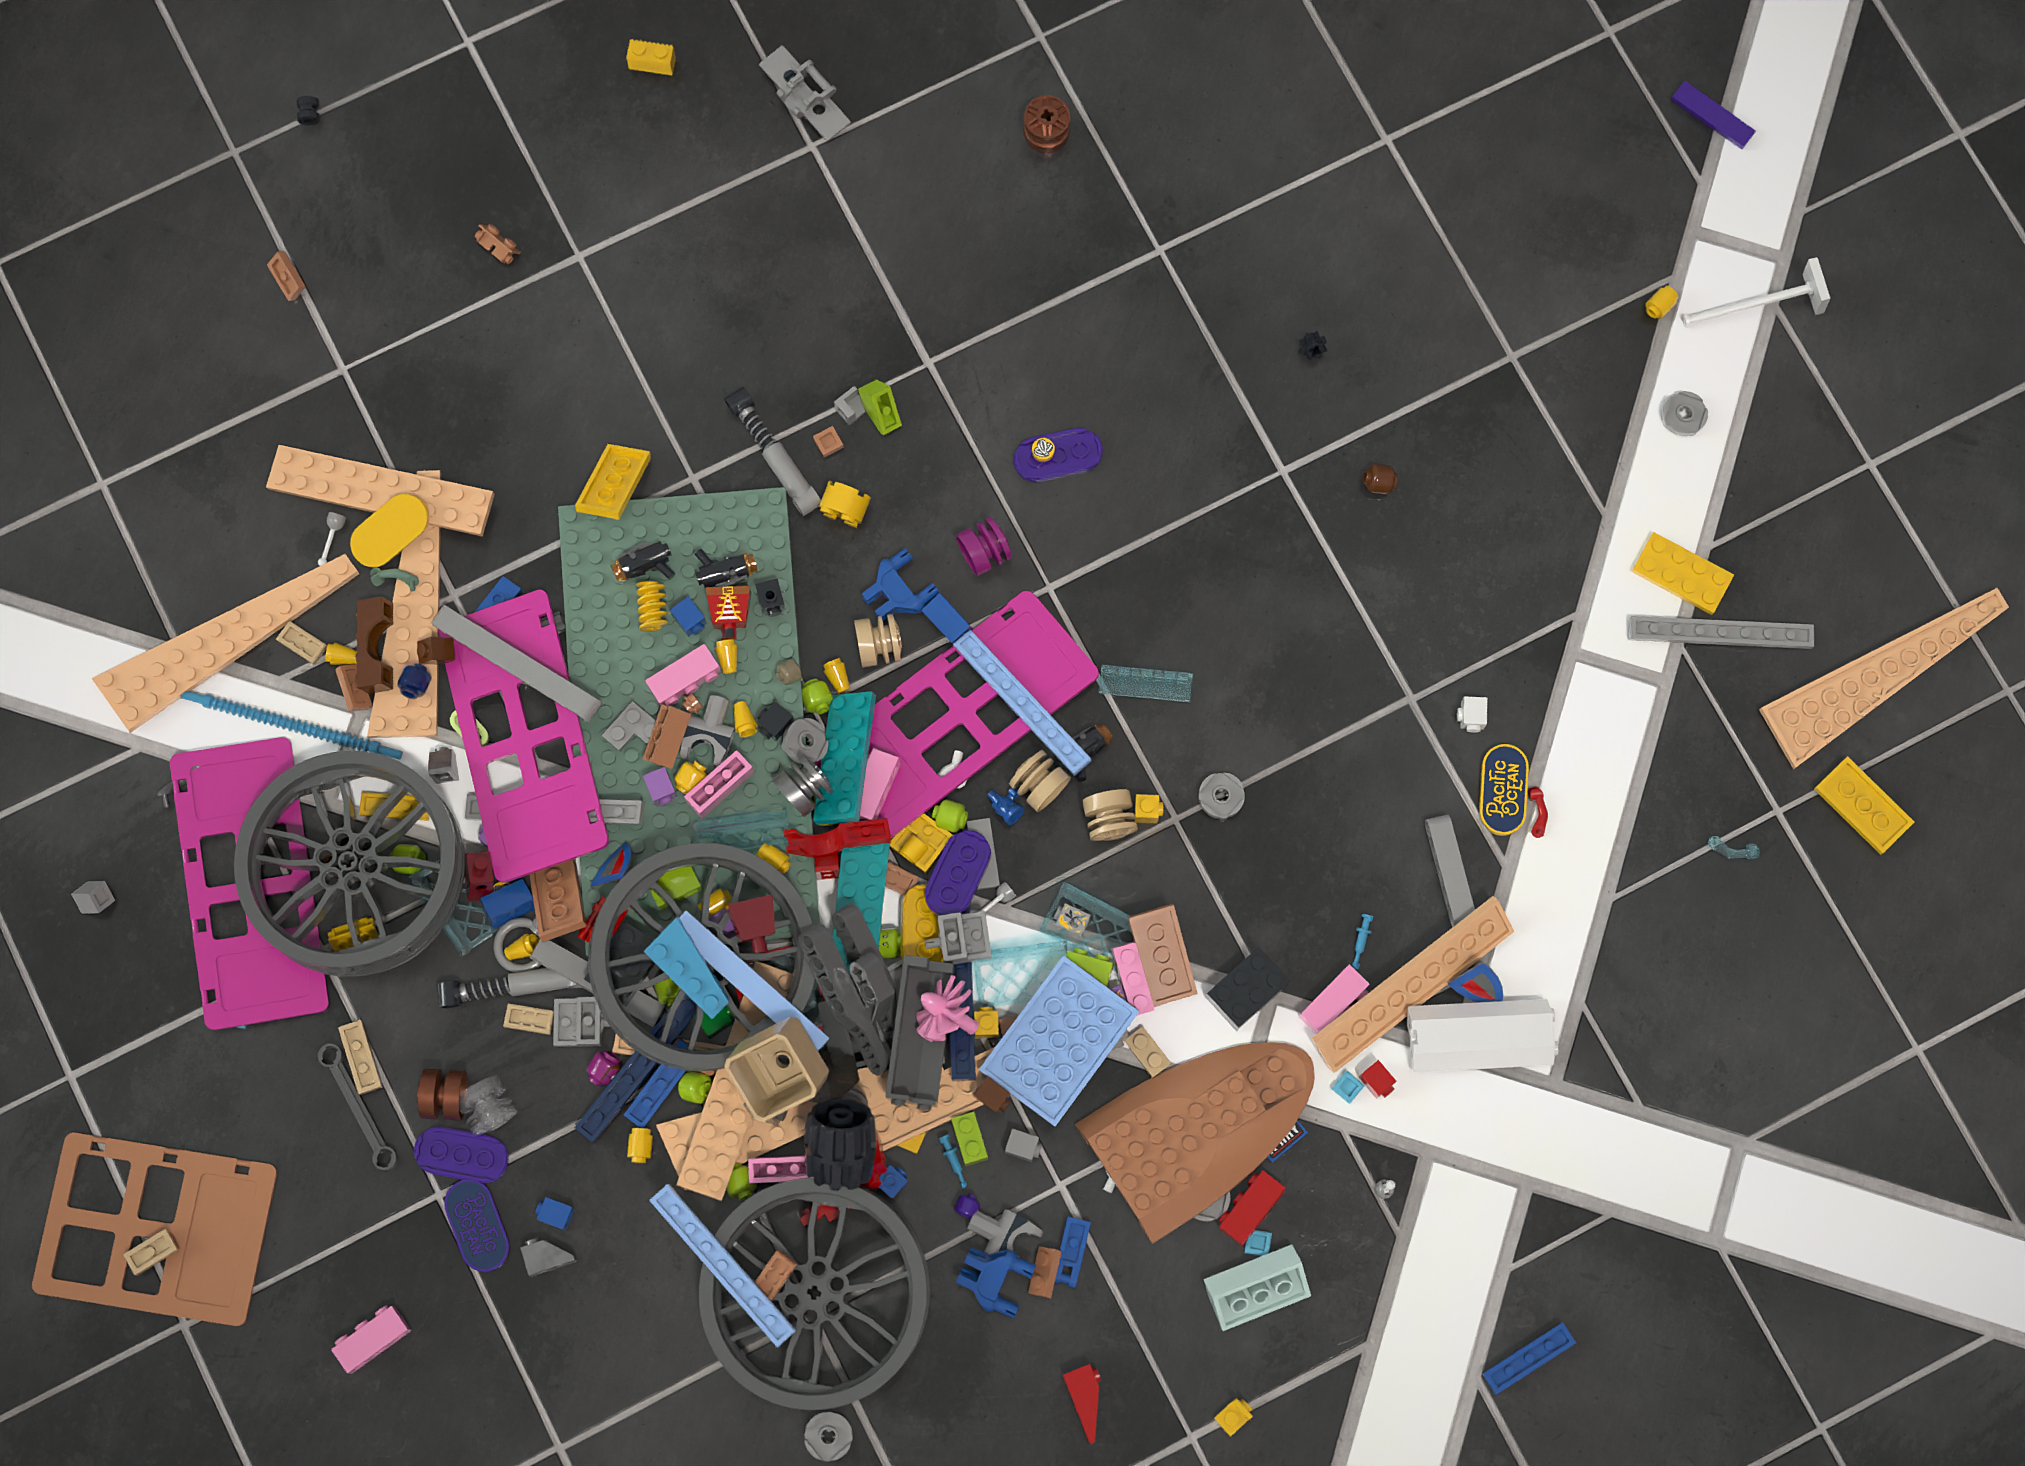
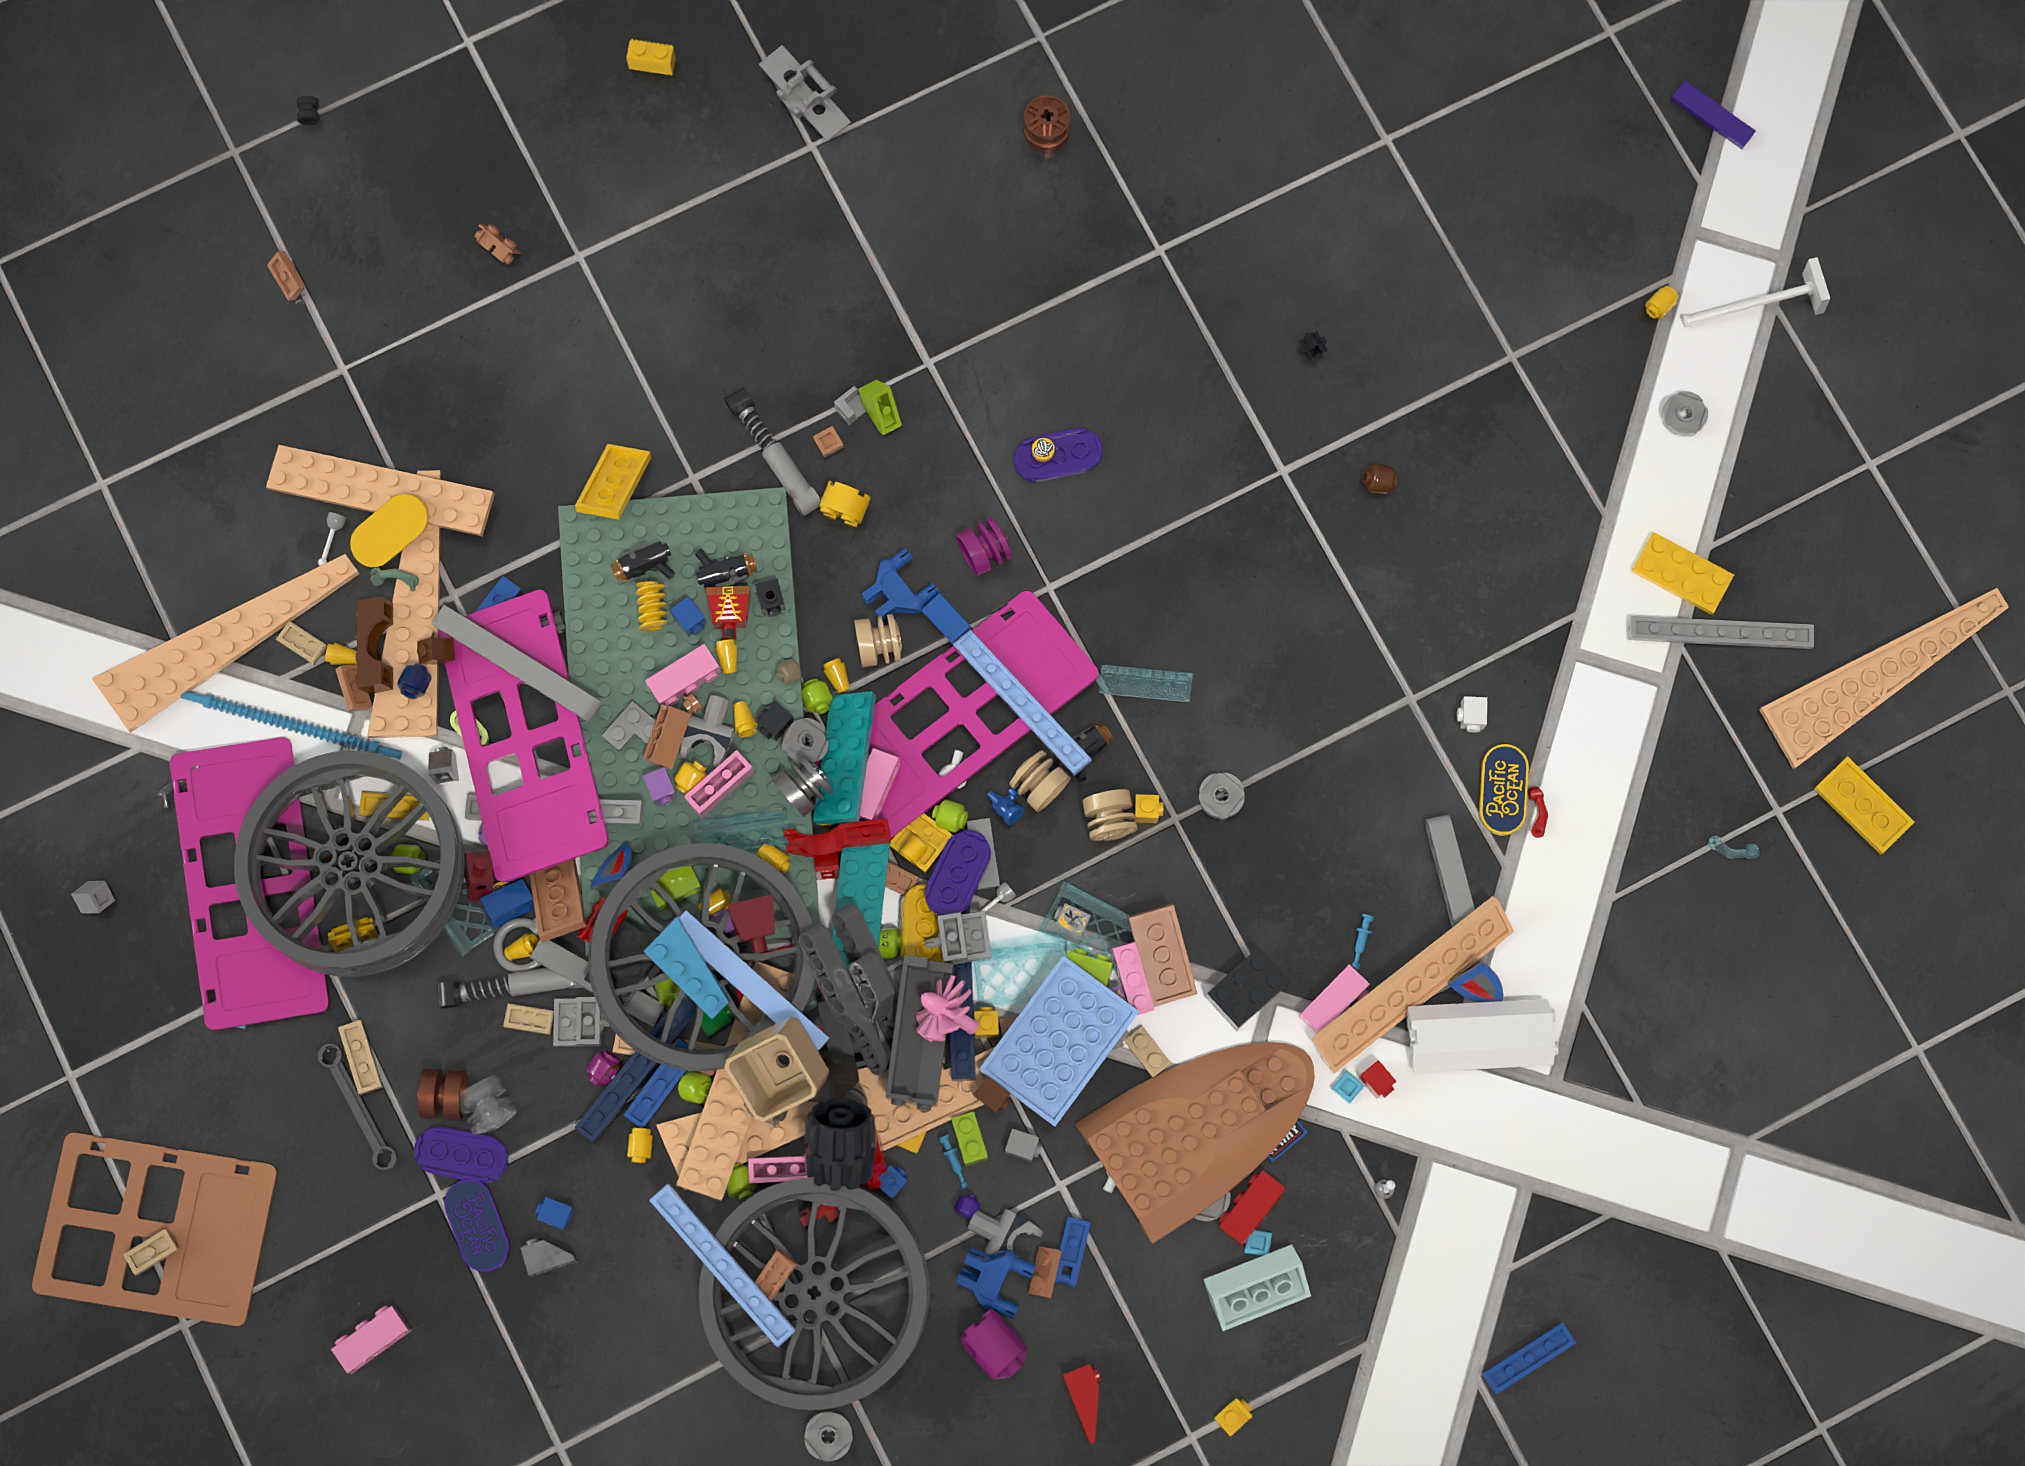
(994, 1346): none -> magenta cylinder

